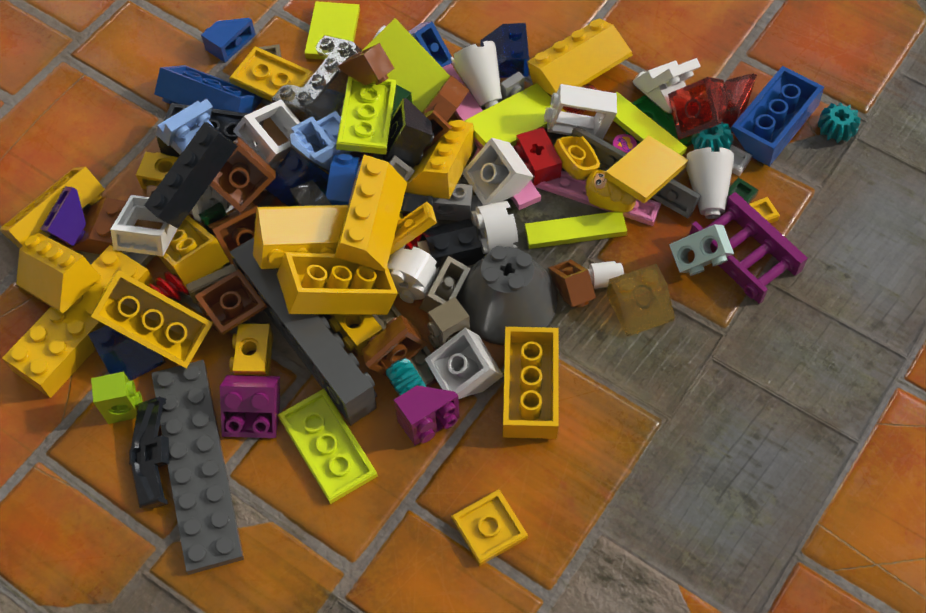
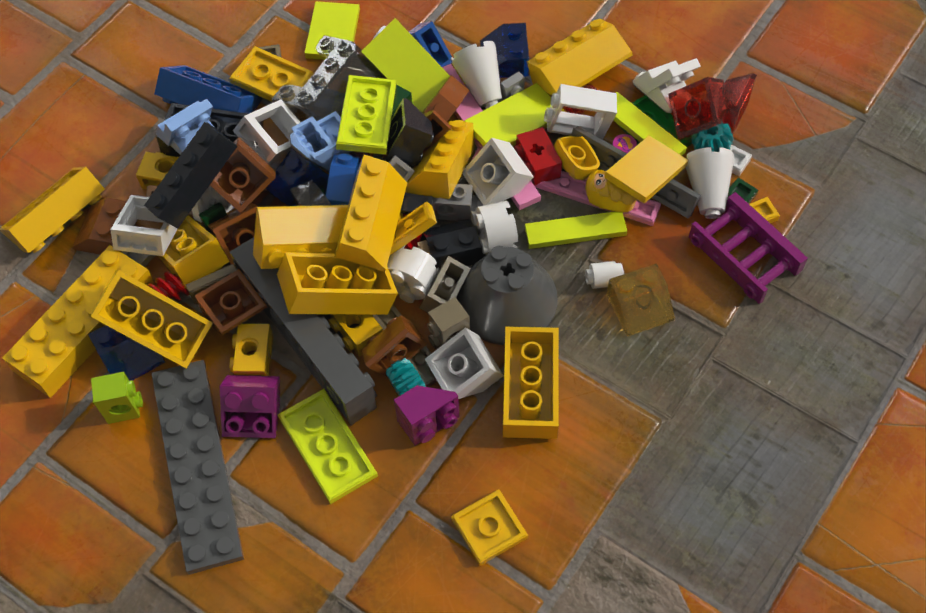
(54, 272): yellow slope -> none
(66, 218): dark purple slope -> none
(148, 453): black plate -> none
(228, 37): blue slope -> none
(368, 65): dark orange slope -> none
(573, 283): dark orange slope -> none
(700, 244): light aqua brick -> none
(777, 114): blue slope -> none
(839, 122): teal gear -> none

